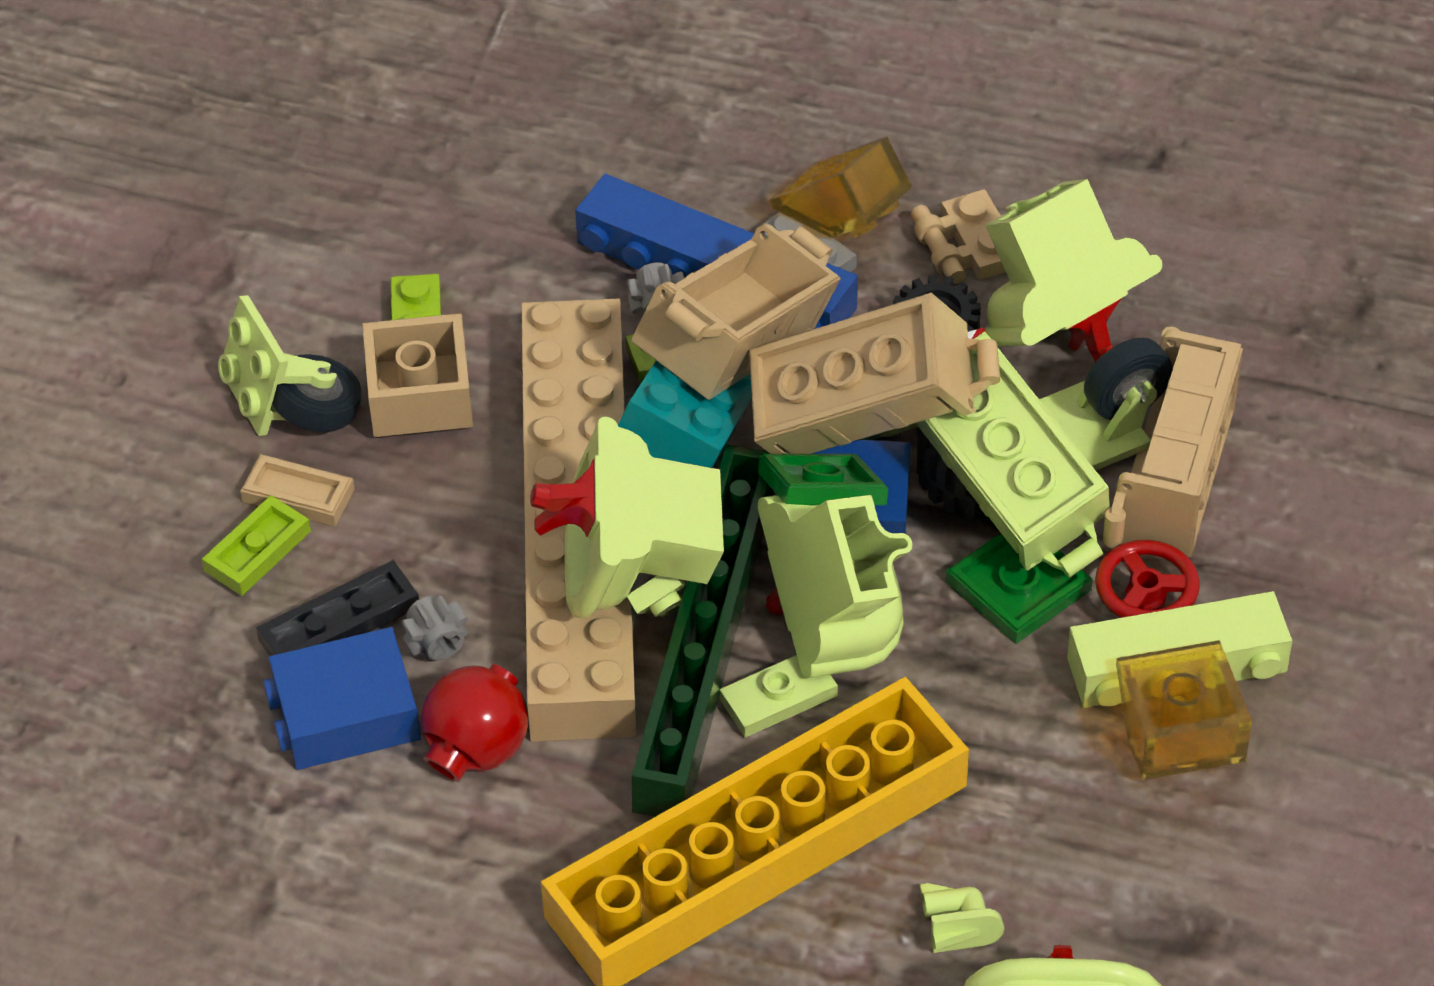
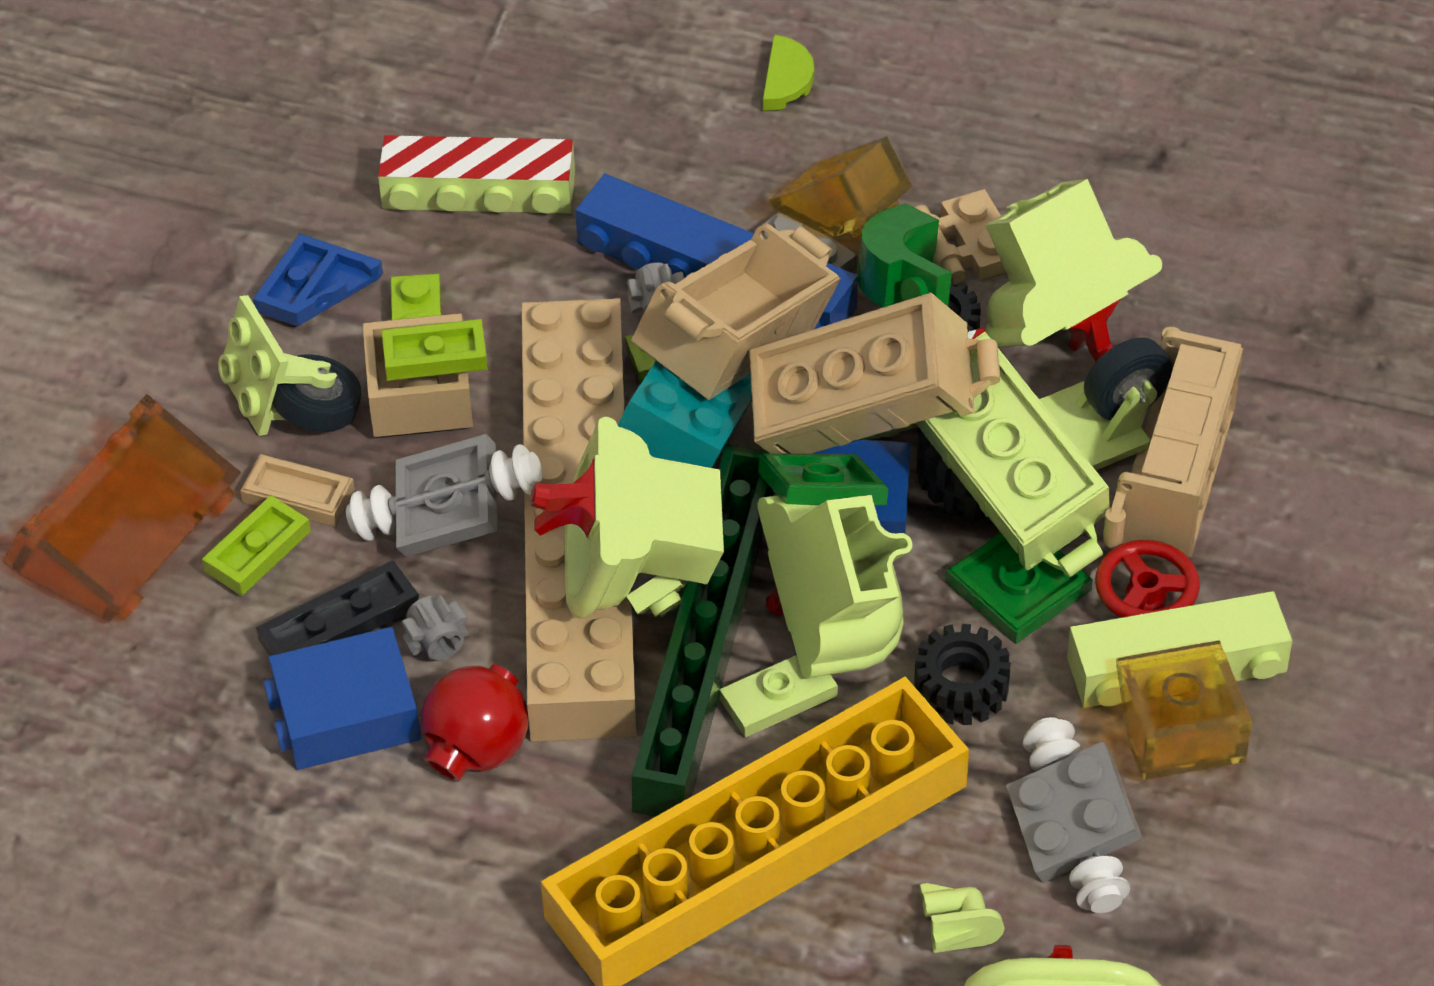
(124, 514): none -> clear orange windscreen
(313, 279): none -> blue wing
(434, 349): none -> lime plate
(444, 495): none -> light grey plate
(477, 174): none -> brick
(788, 73): none -> lime tile
(899, 256): none -> green arch
(963, 650): none -> black tyre
(1074, 814): none -> light grey plate

